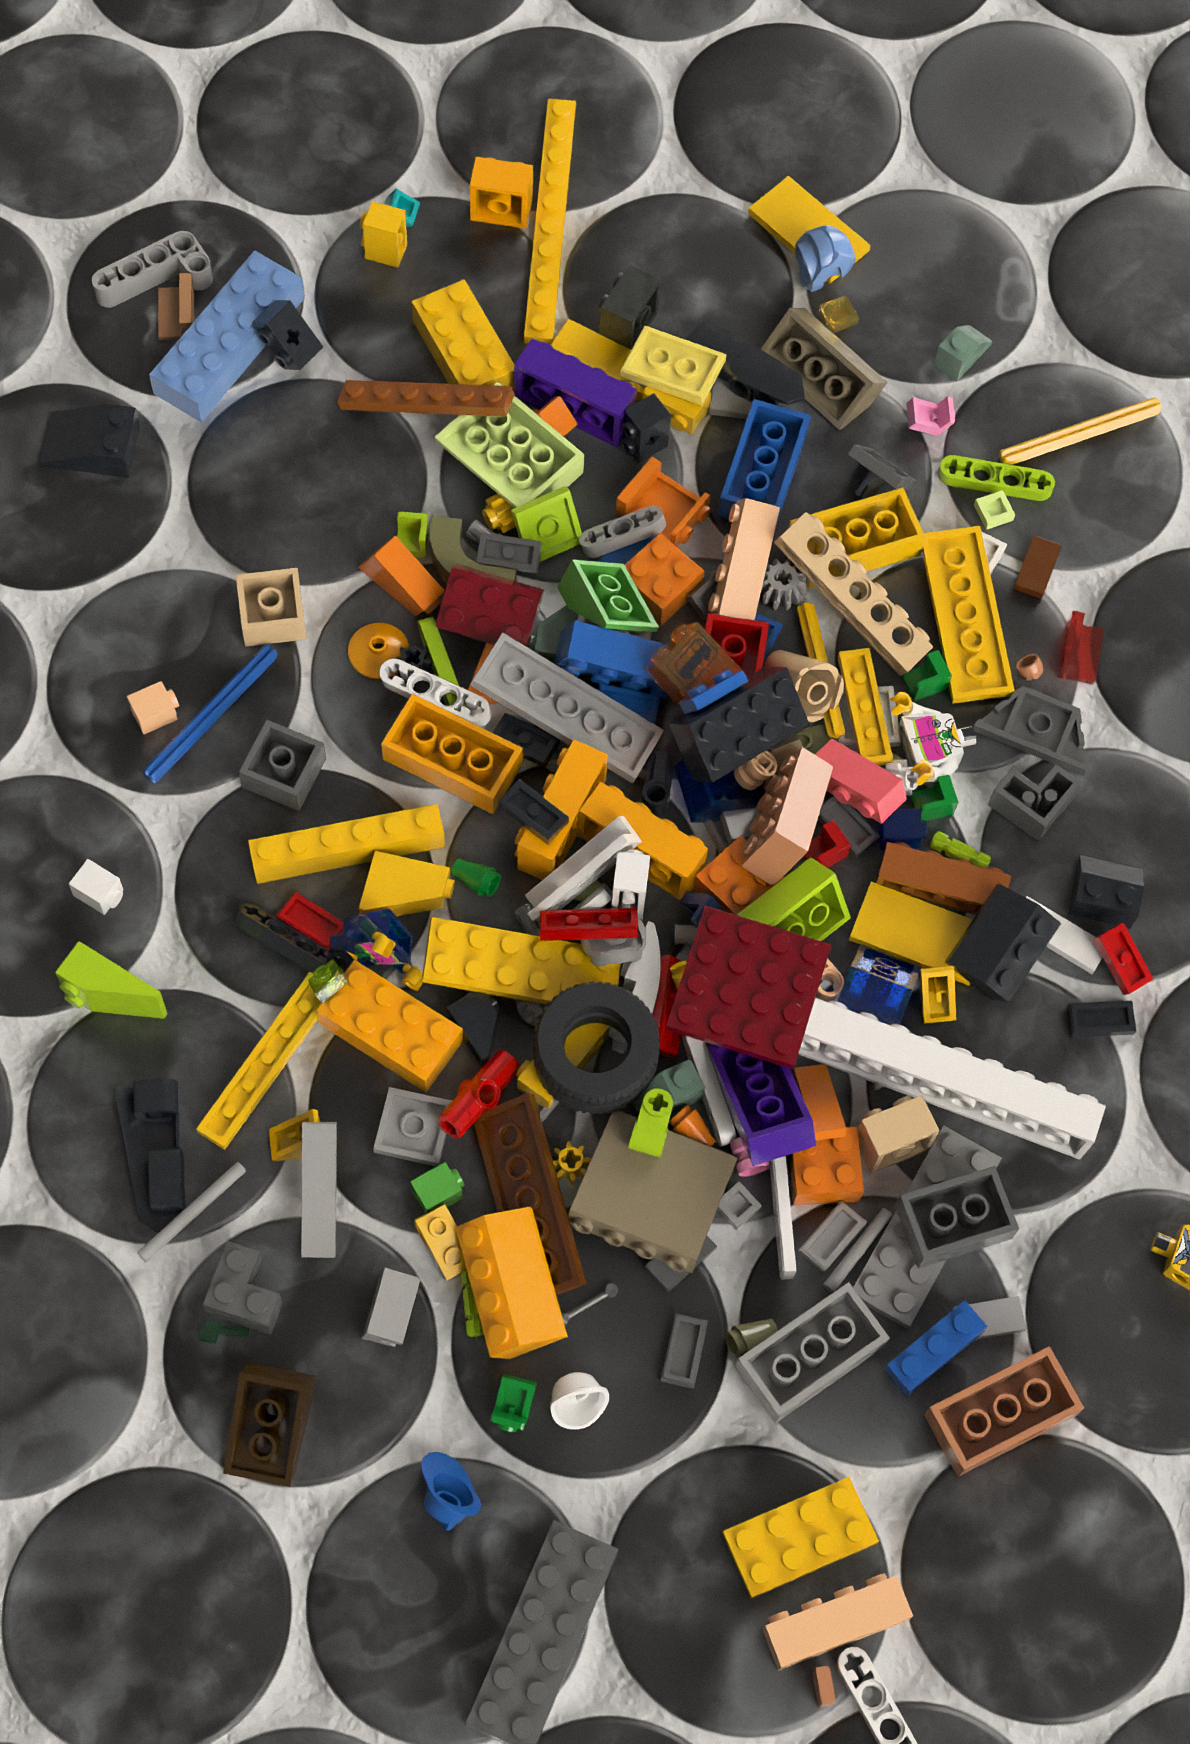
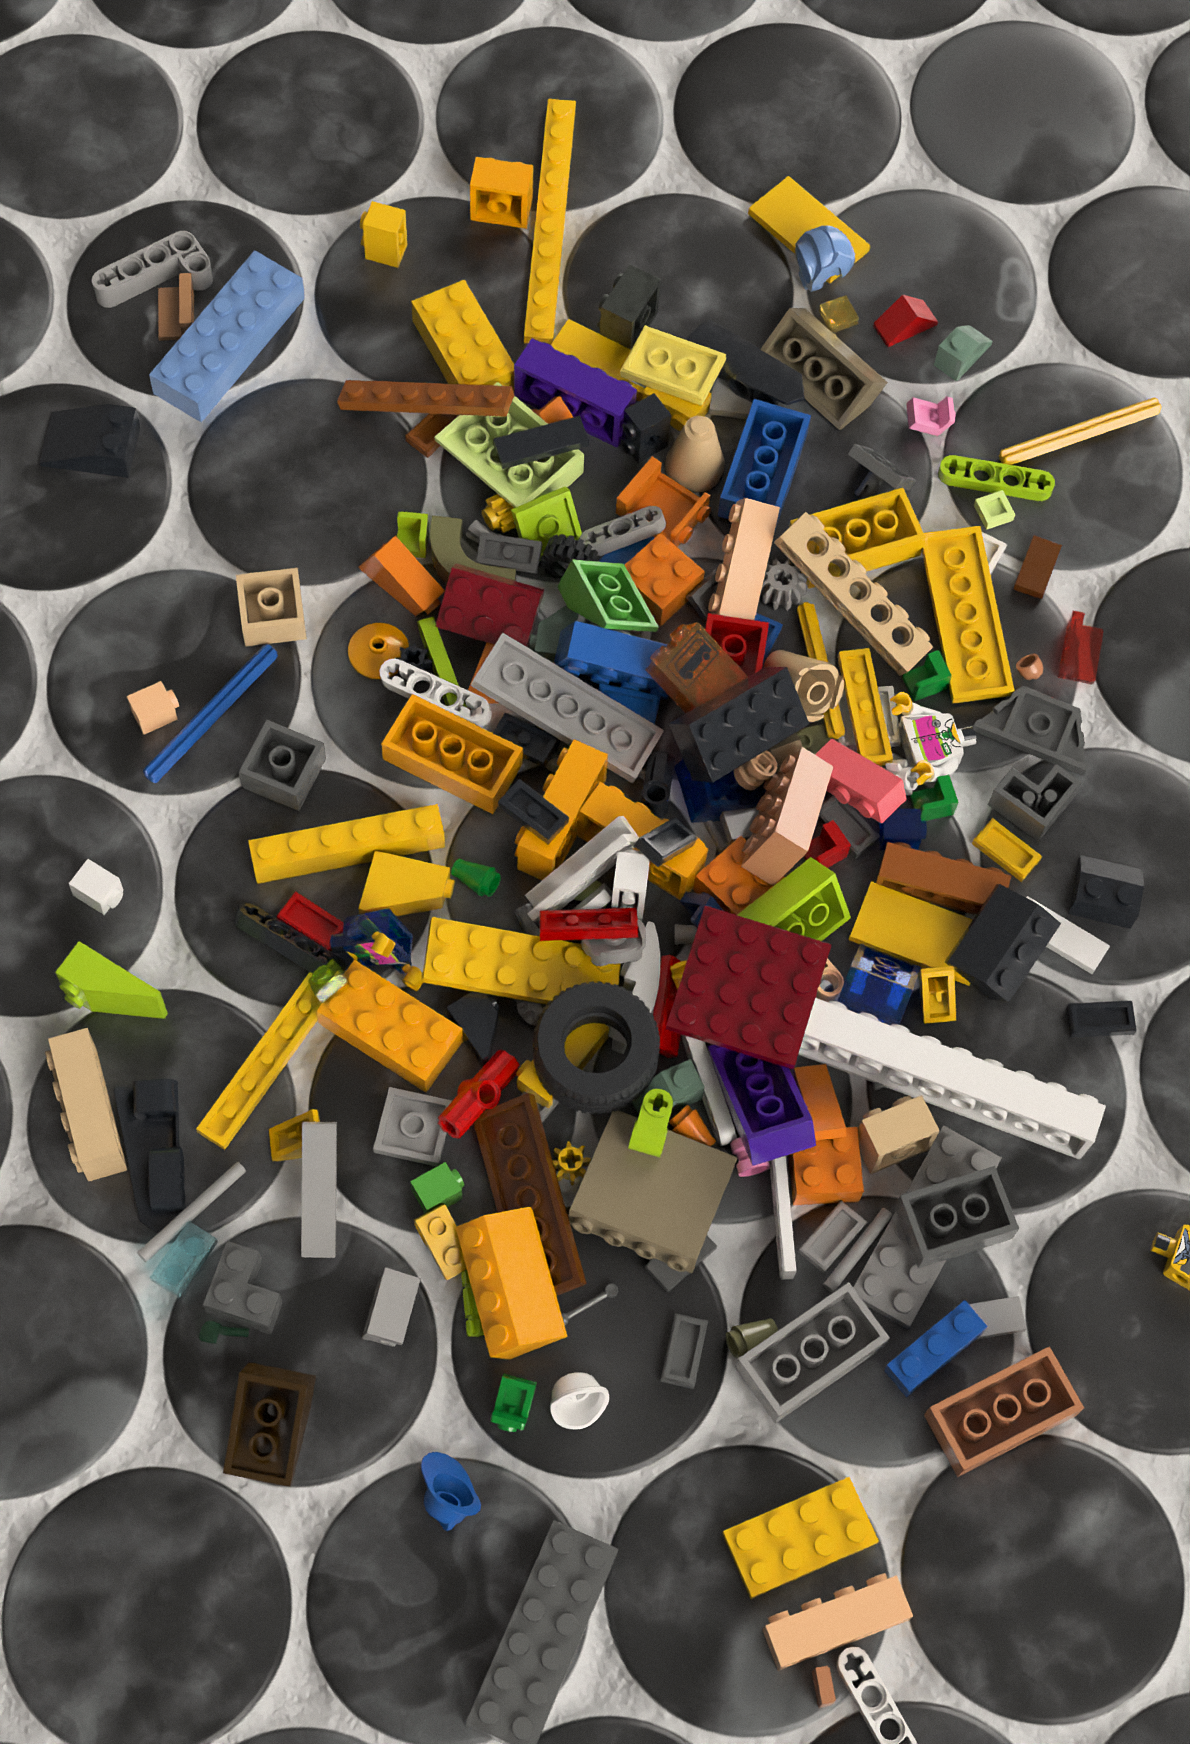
(86, 1105): none -> tan brick
(184, 1259): none -> clear light blue plate
(287, 335): black brick -> none
(403, 201): teal slope -> none
(423, 434): none -> dark orange tile
(541, 442): none -> black tile
(562, 551): none -> black tyre
(665, 842): none -> black tile
(696, 456): none -> tan cone
(702, 696): blue plate -> none
(738, 1205): light grey plate -> none
(904, 319): none -> red slope
(958, 850): lime axle -> none
(1006, 850): none -> yellow tile
(1123, 959): red plate -> none

